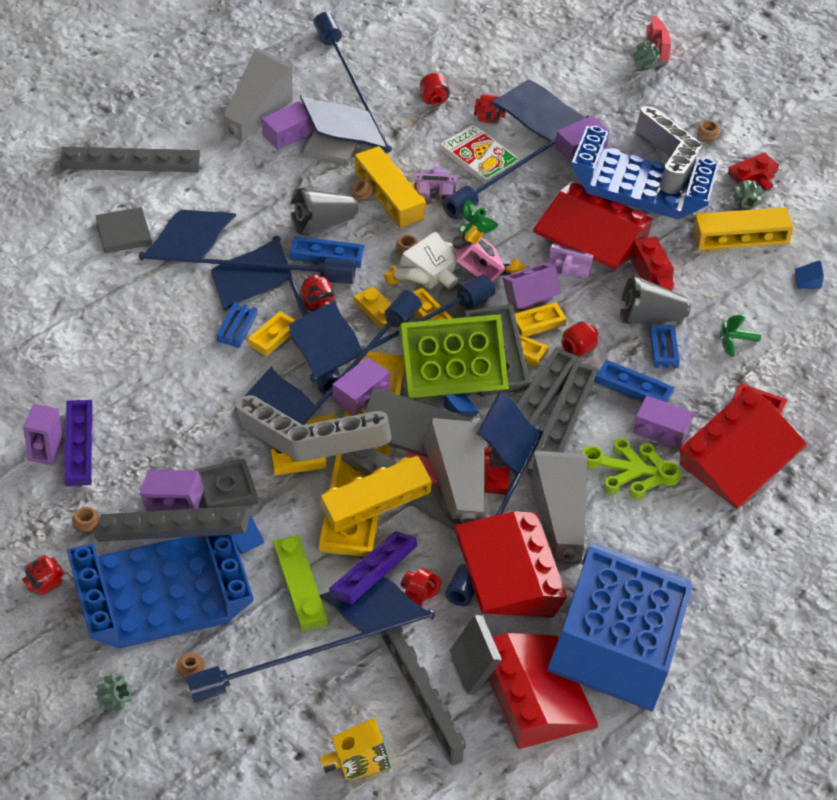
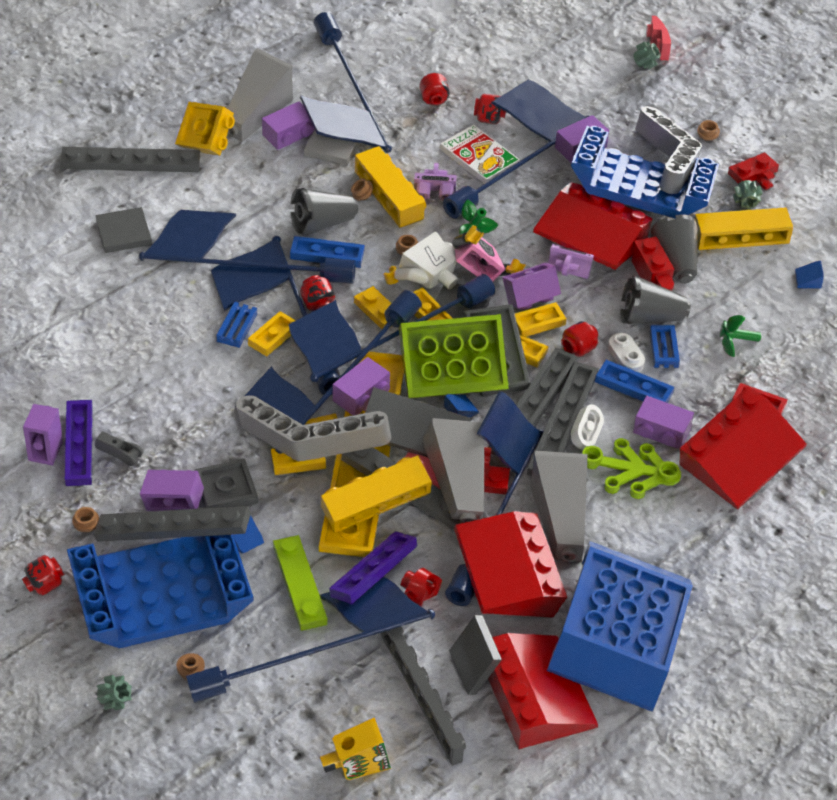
(123, 450): none -> dark grey bar
(205, 128): none -> yellow plate
(587, 427): none -> white plate
(624, 349): none -> white plate
(680, 244): none -> dark grey cone

